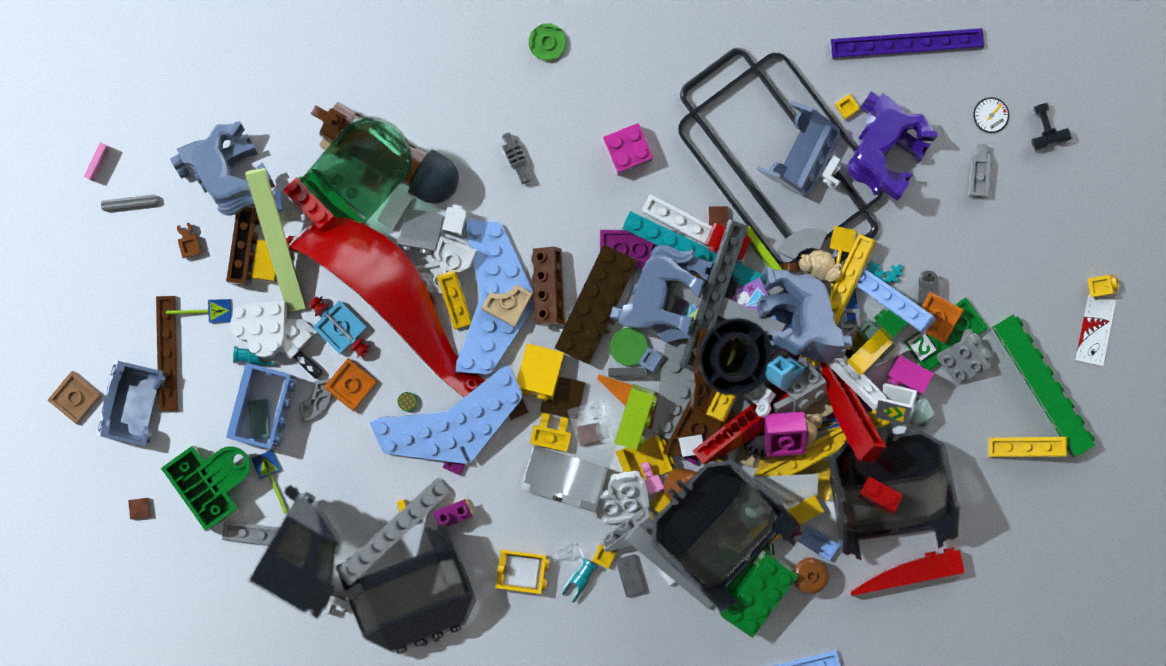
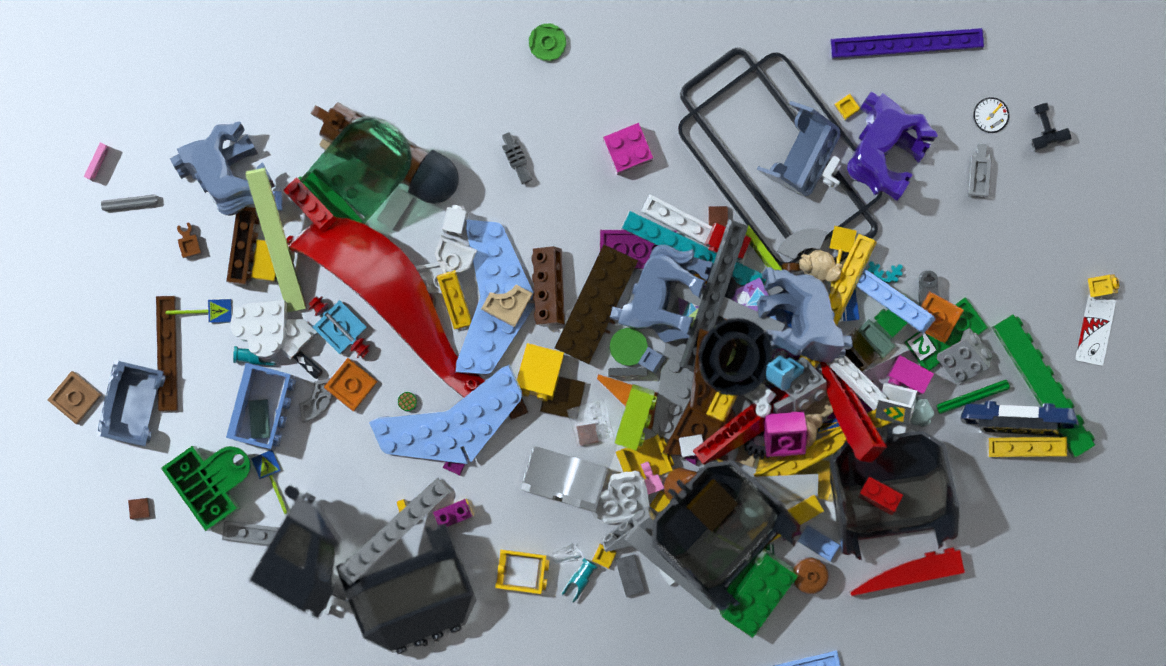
(420, 231): light grey bracket -> none
(550, 437): yellow plate -> none
(712, 505): none -> dark brown tile
(850, 324): light grey plate -> none
(869, 352): yellow tile -> none
(972, 396): none -> green axle
(1019, 419): none -> piece

